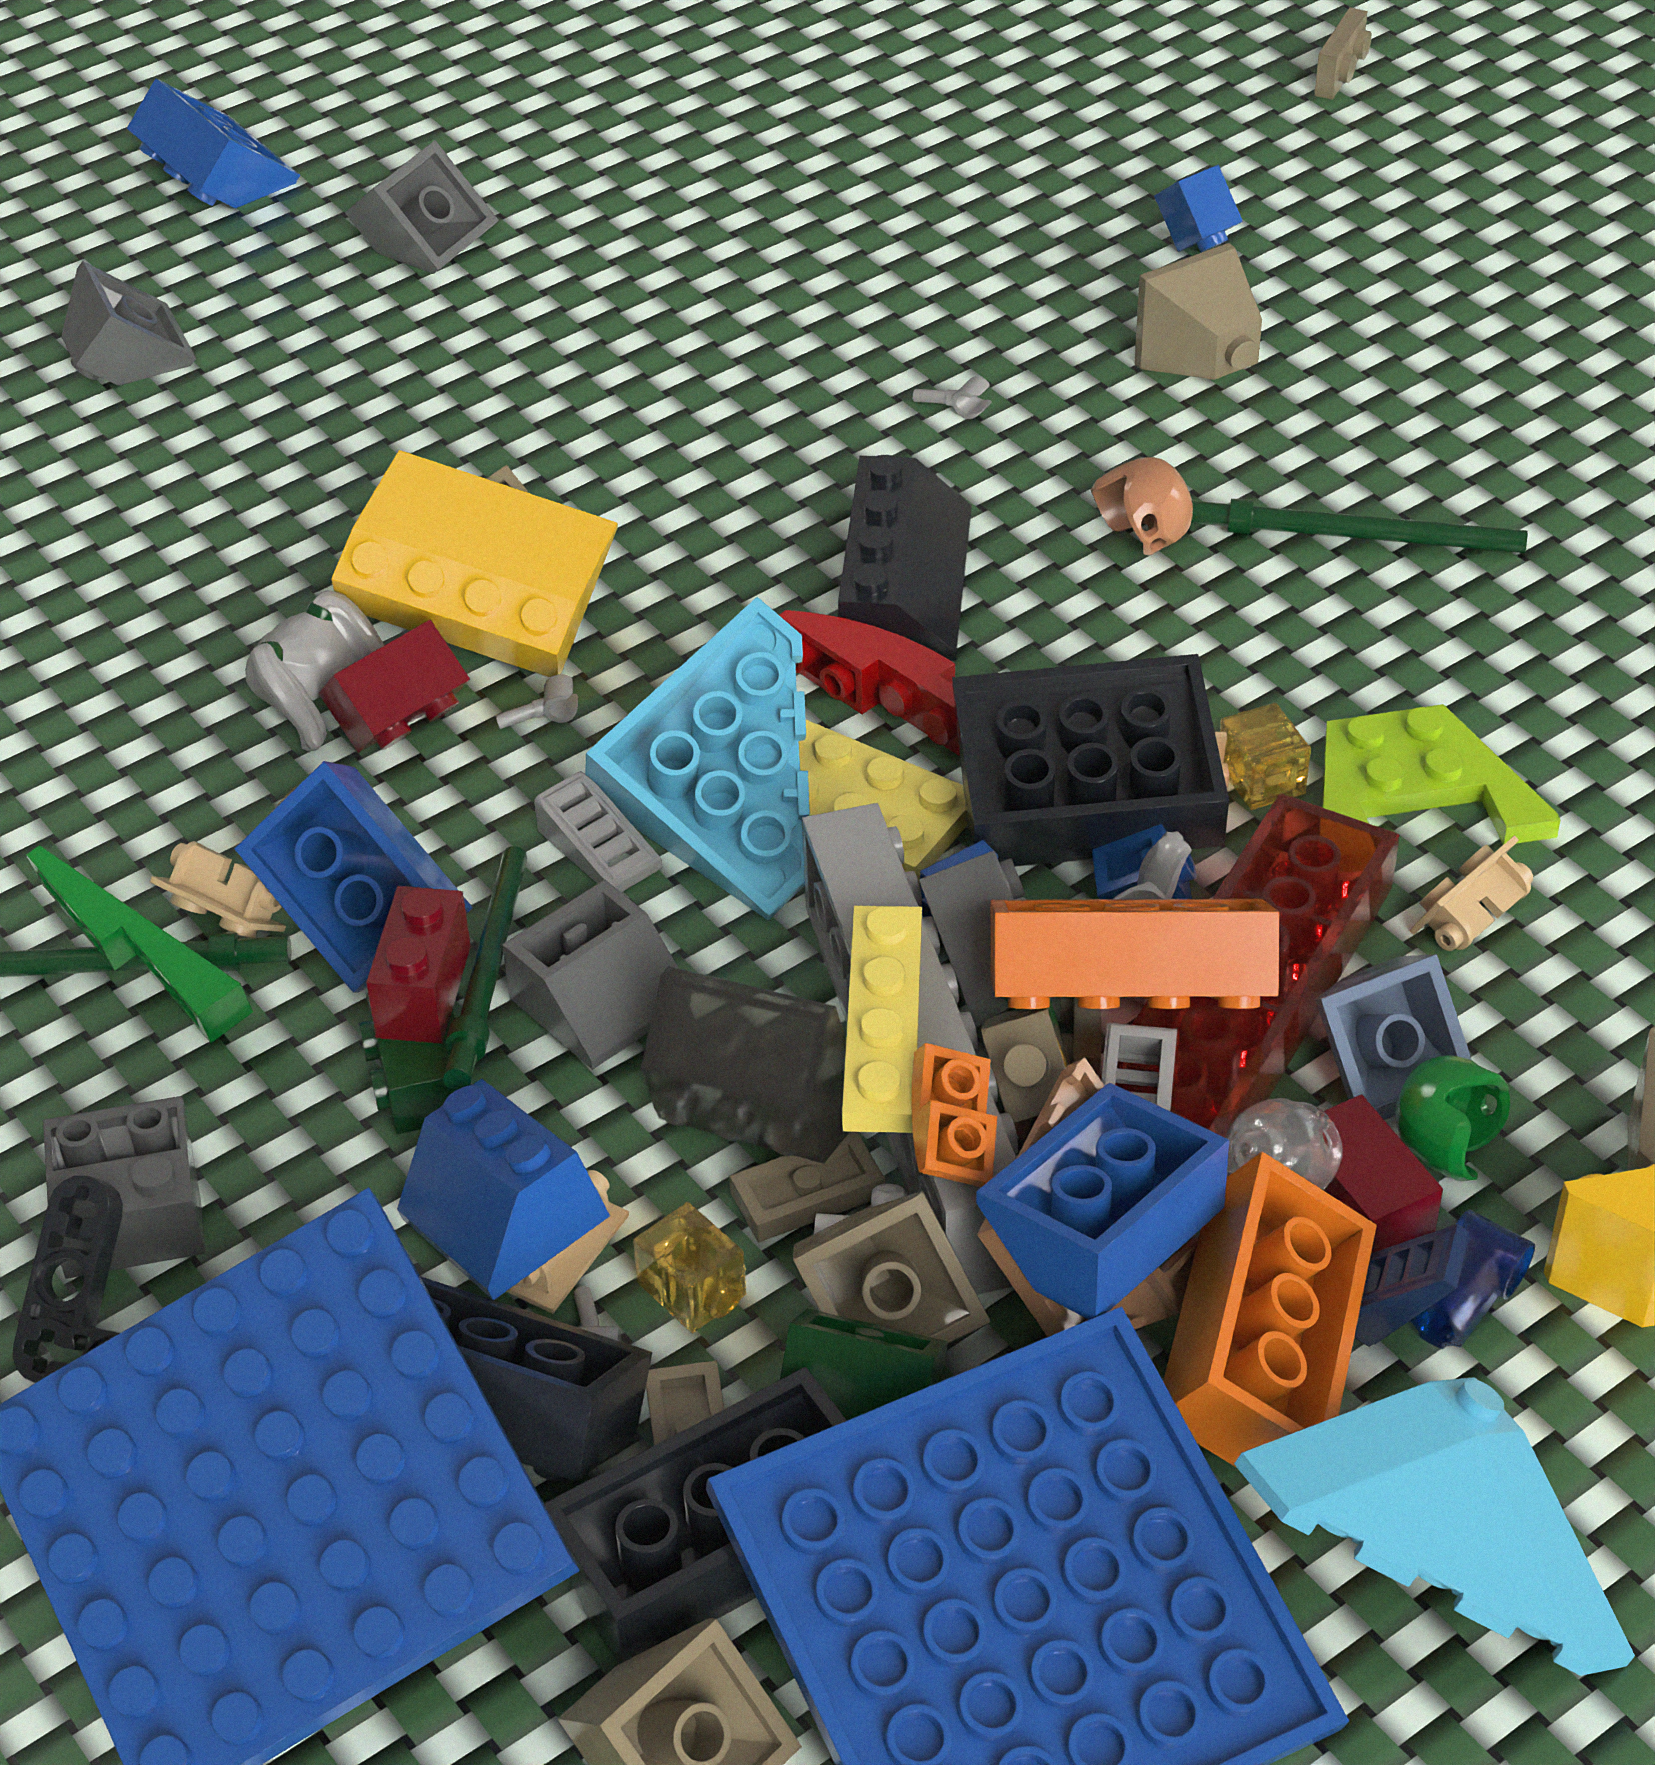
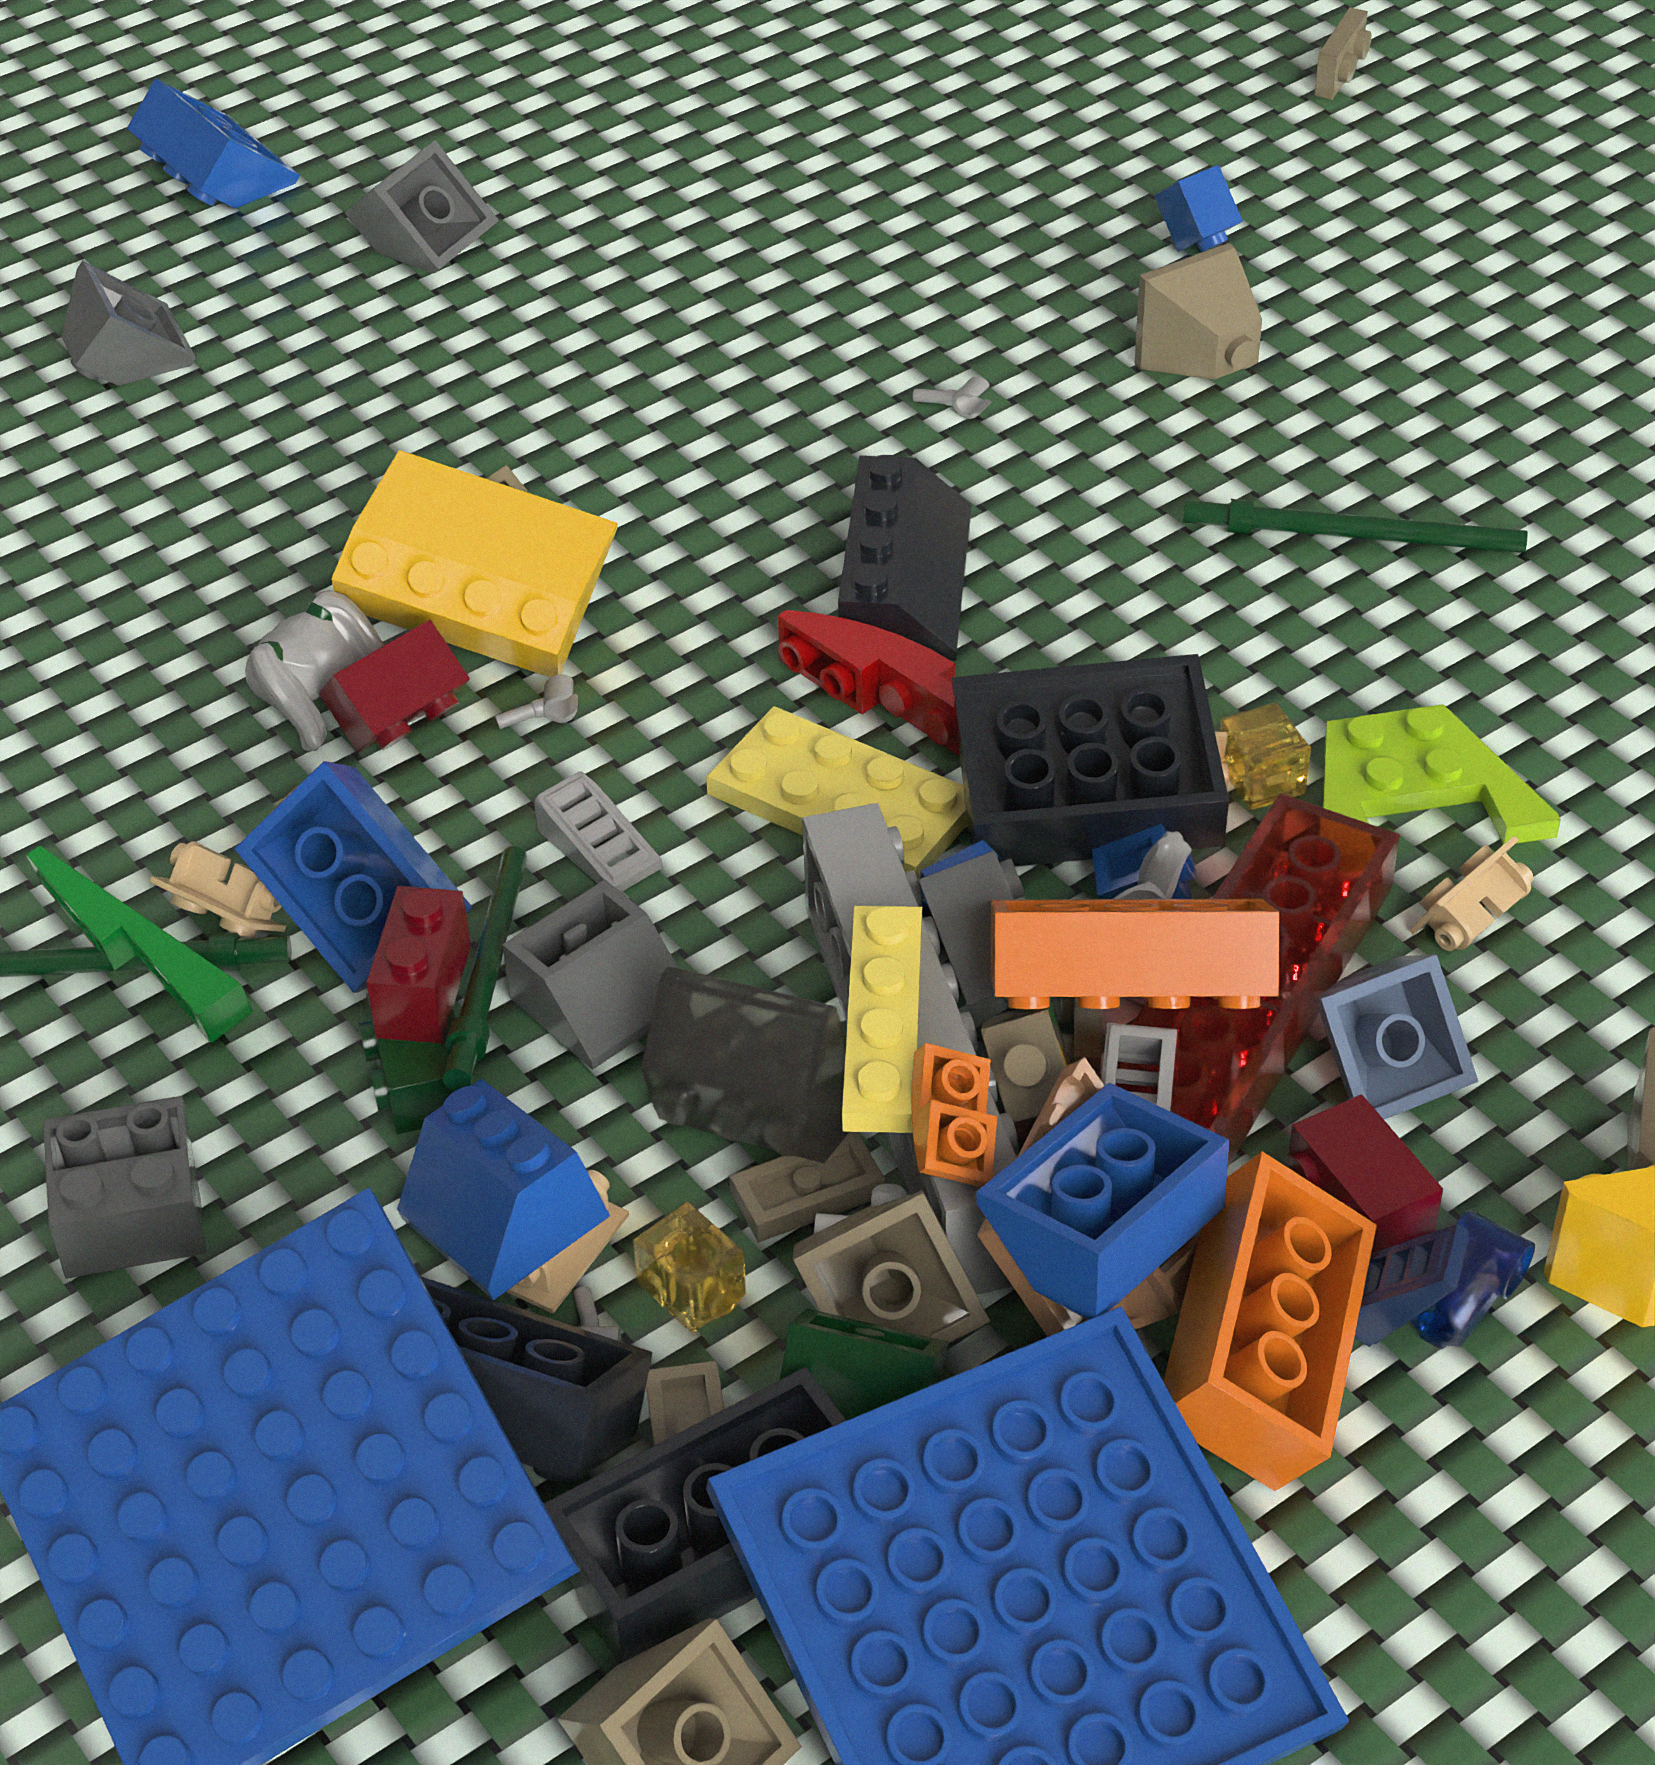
(43, 1312): black beam -> none
(717, 763): medium azure slope -> none
(1148, 494): nougat helmet -> none
(1288, 1134): clear helmet -> none
(1446, 1113): green helmet -> none
(1453, 1495): medium azure slope -> none

